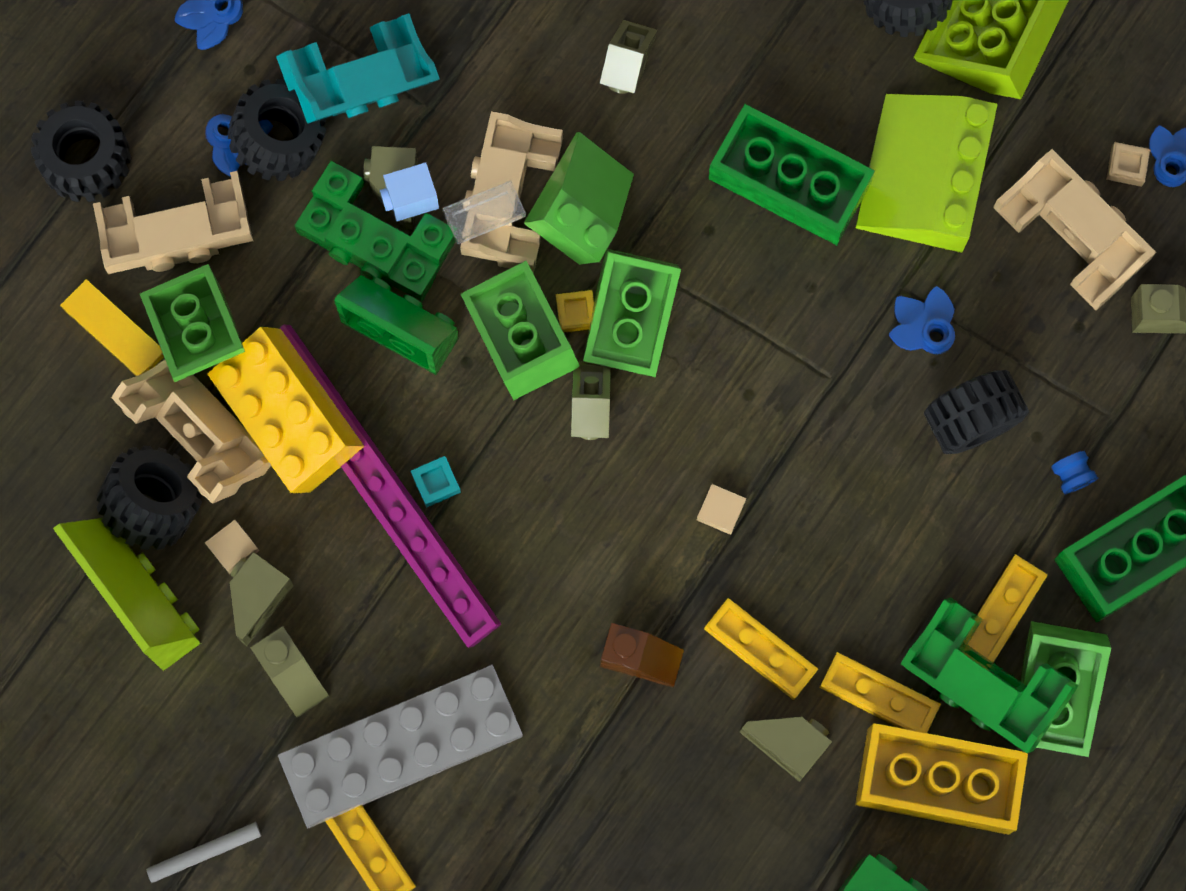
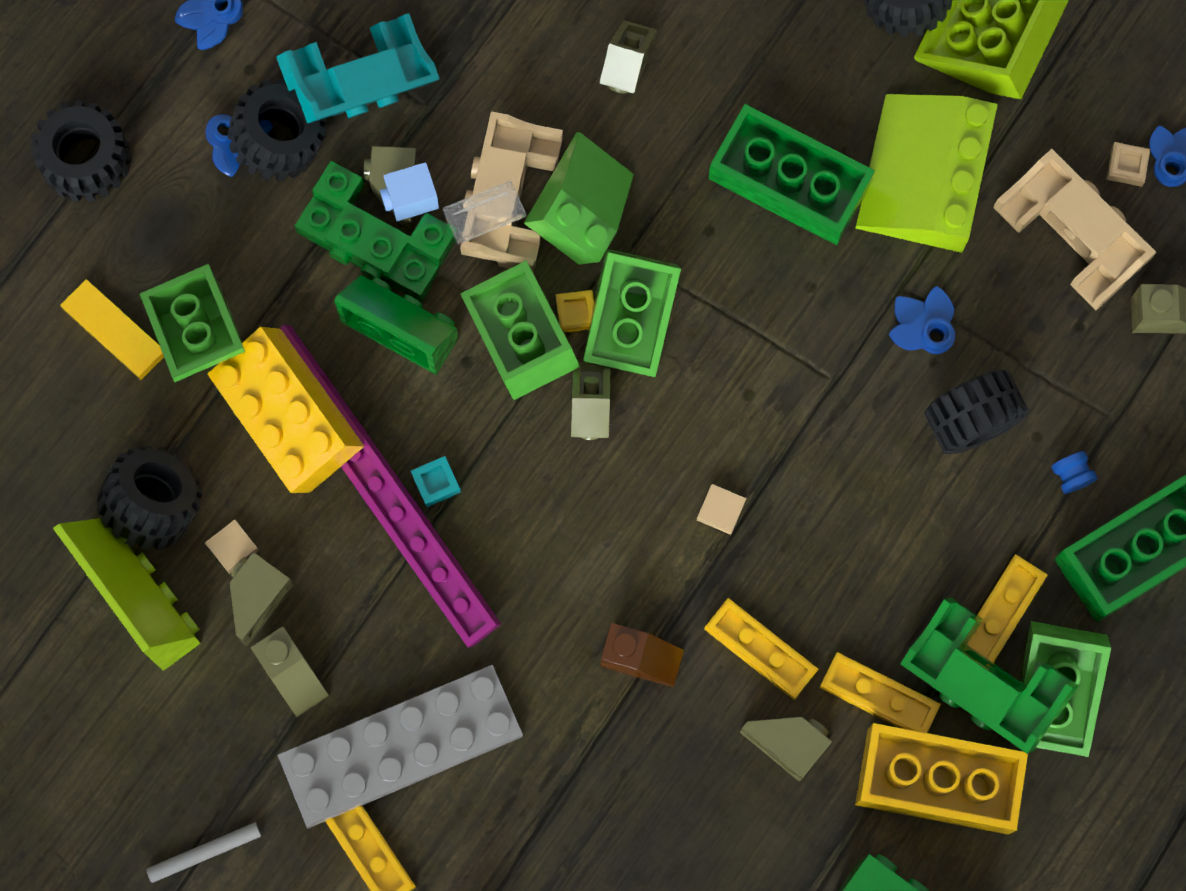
(174, 234): tan bracket -> none
(200, 424): tan bracket -> none

